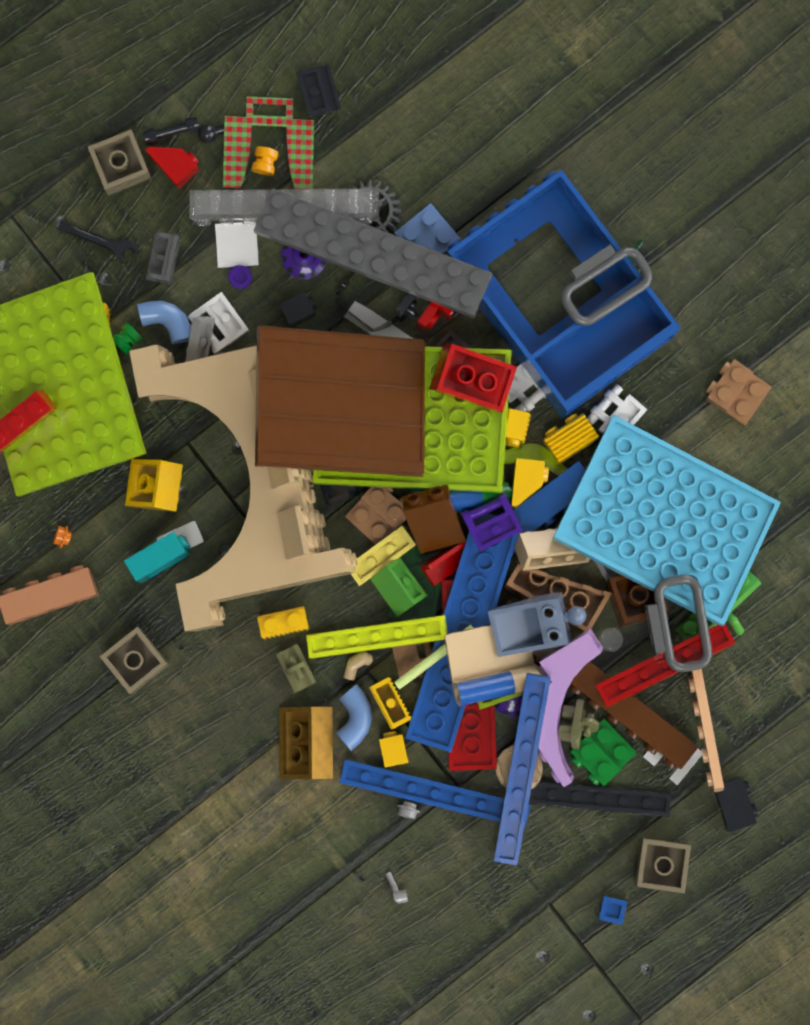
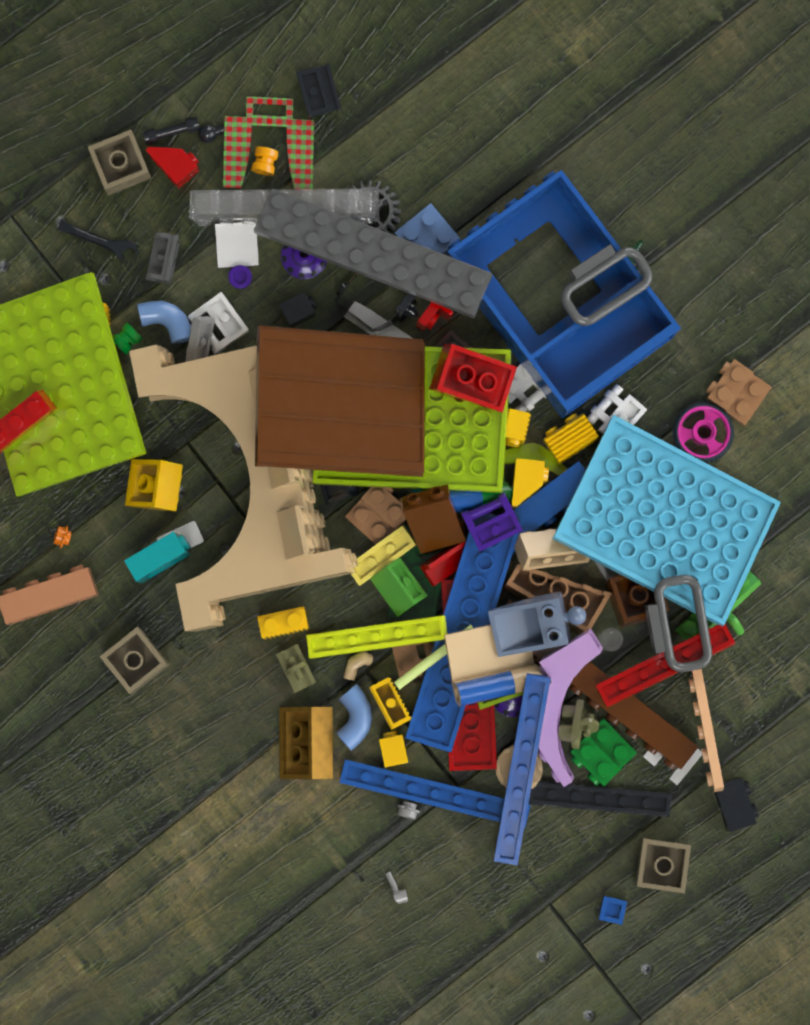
(711, 413): none -> dark pink wheel

